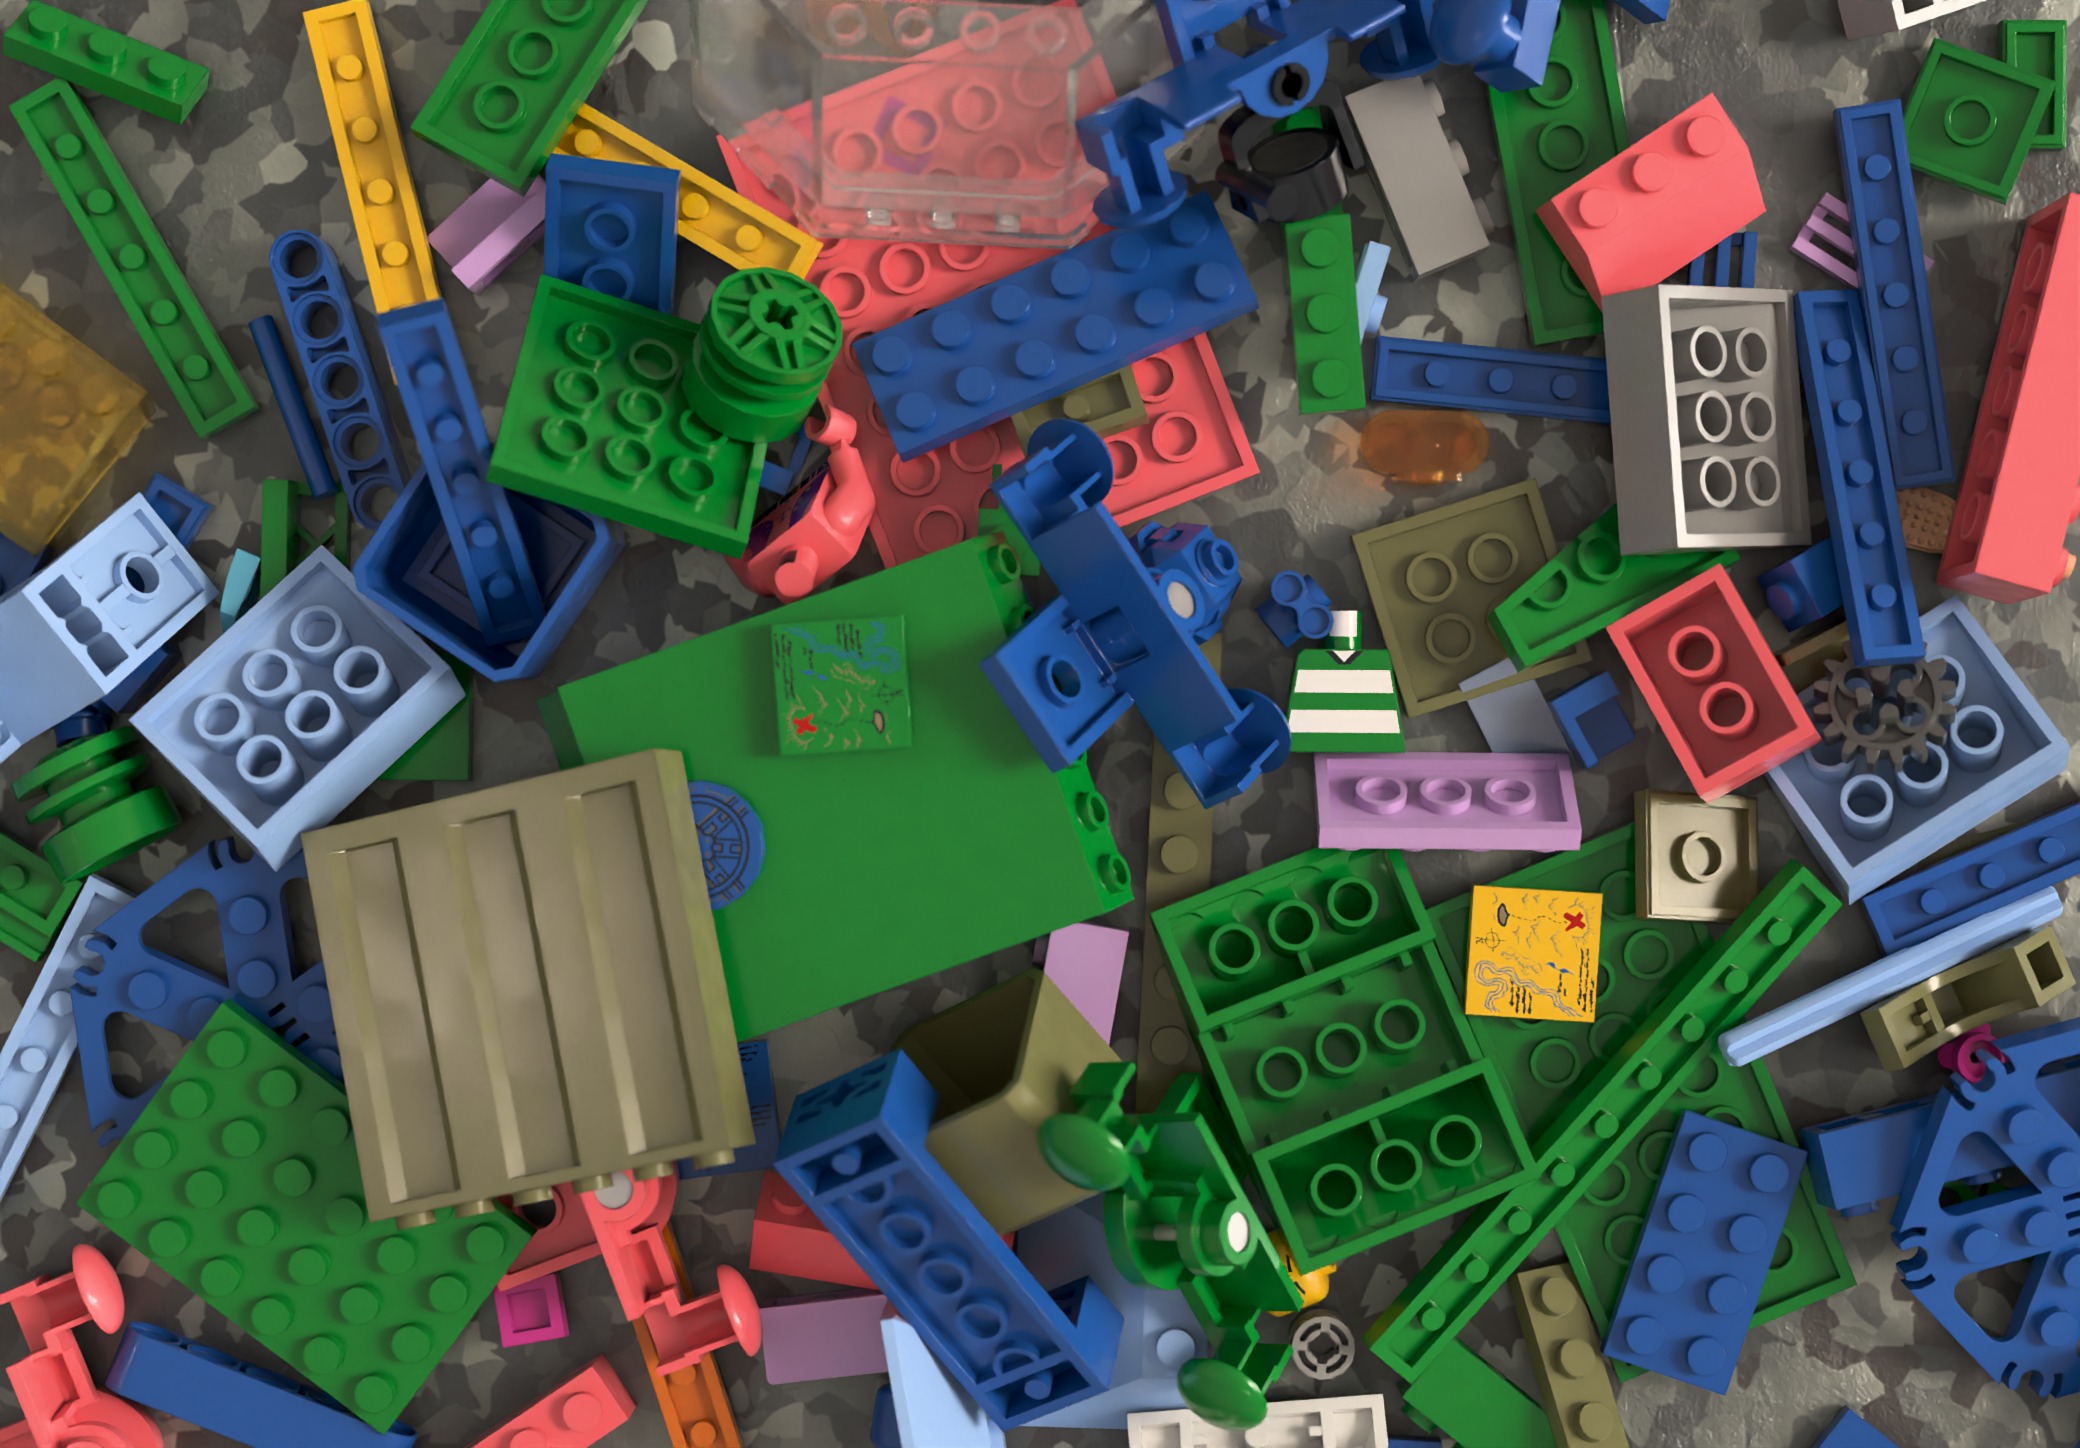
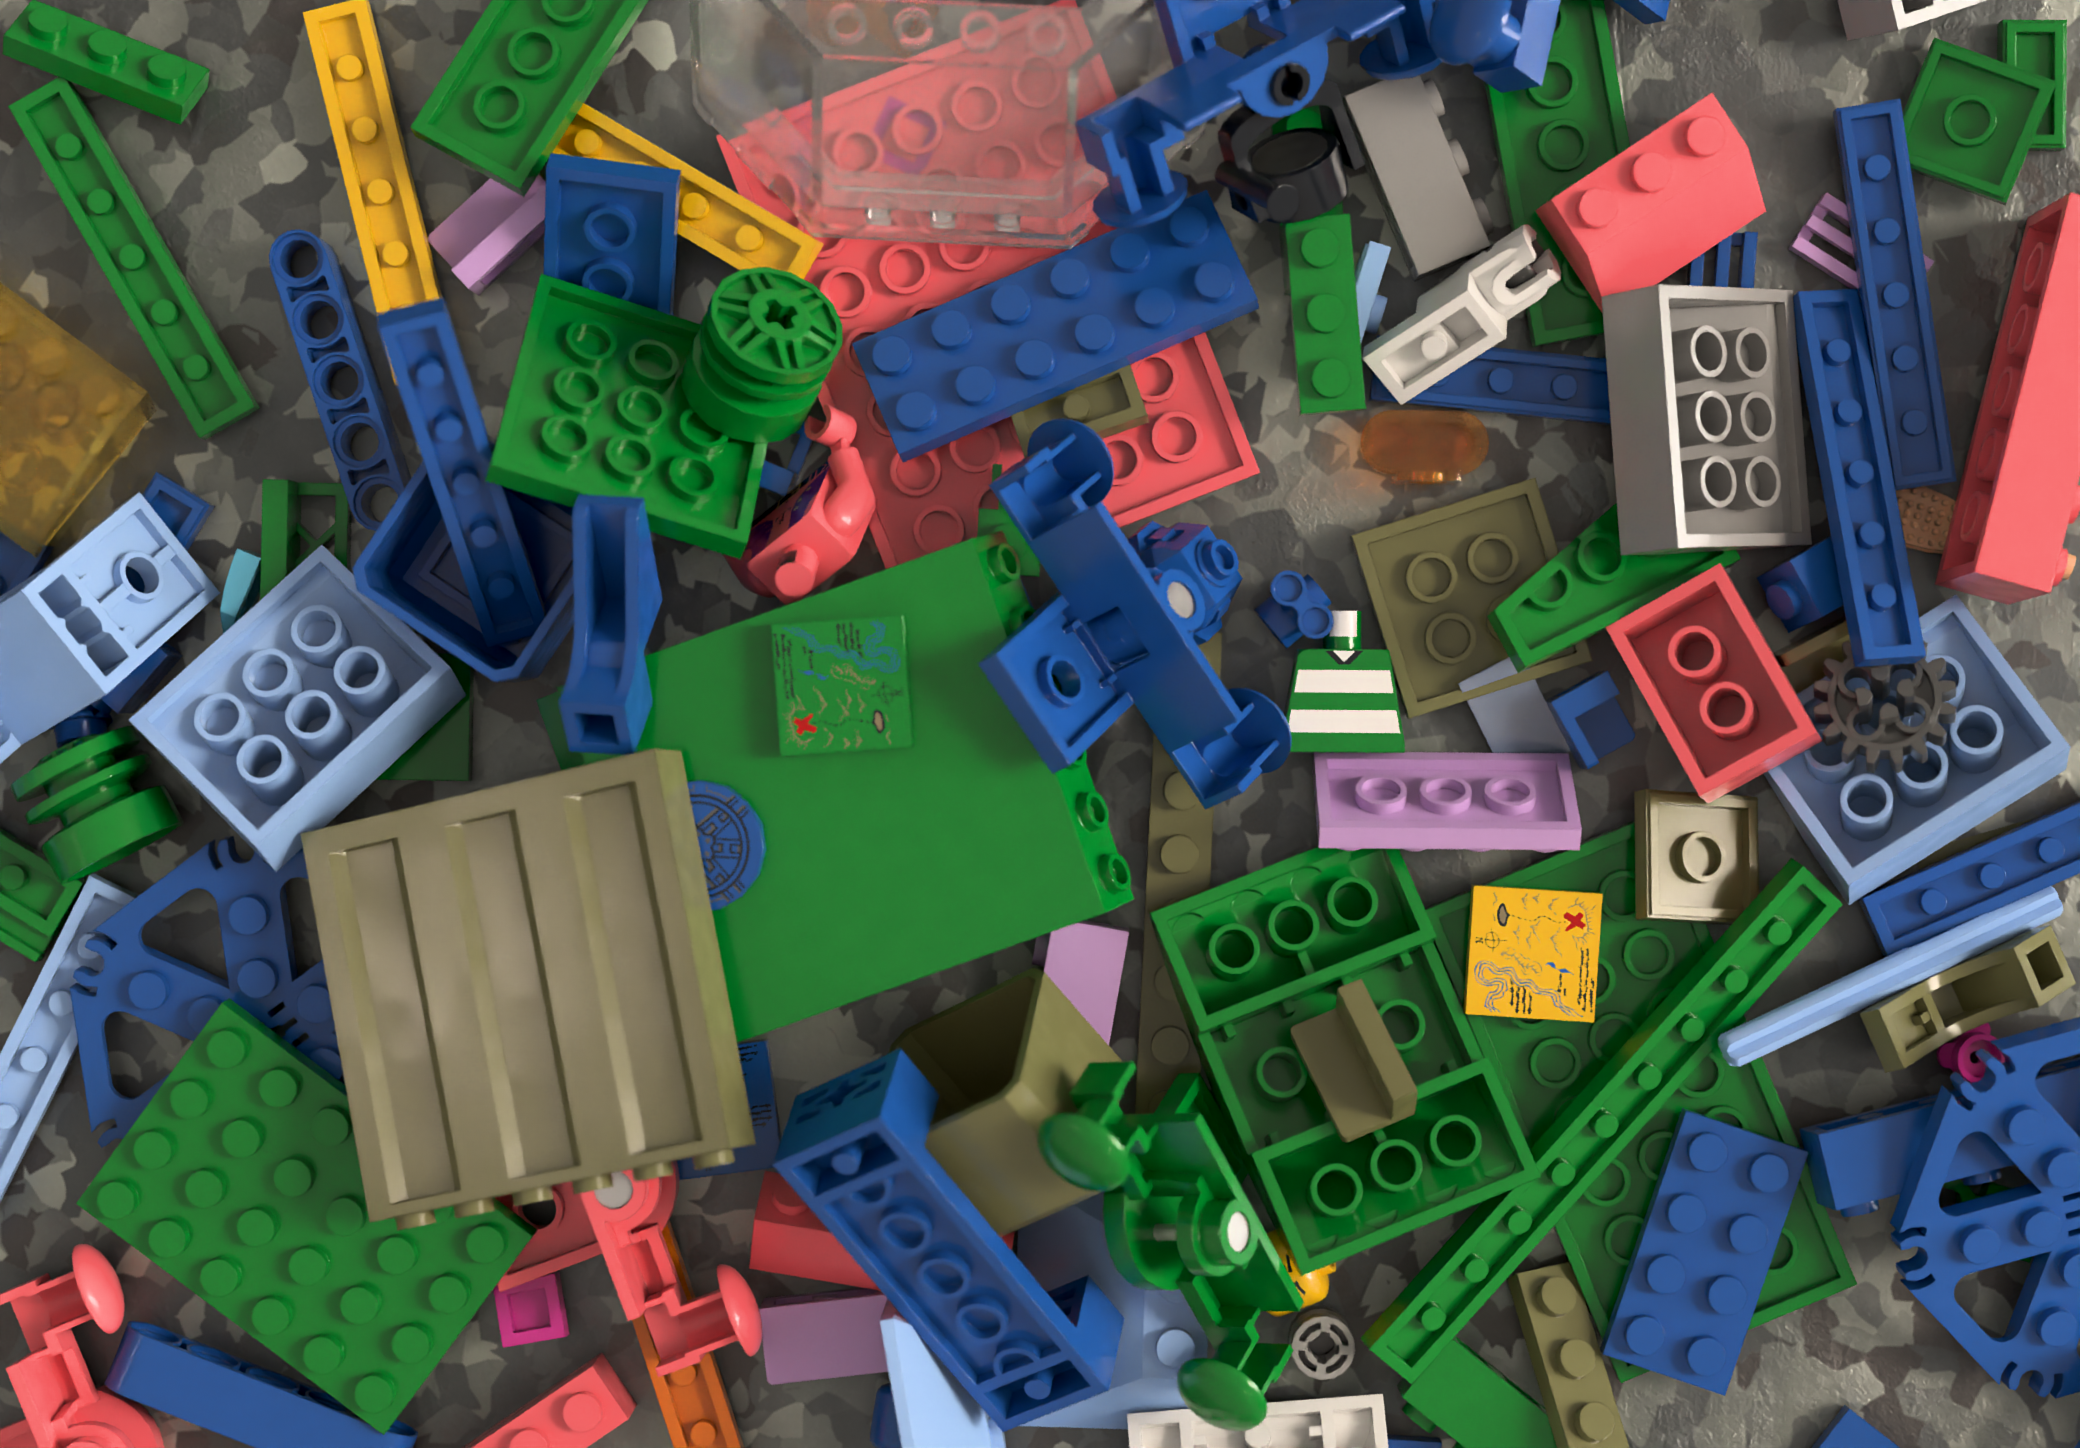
(293, 407): blue bar -> none
(613, 617): none -> blue arch
(1355, 1065): none -> olive panel
(1463, 314): none -> white plate

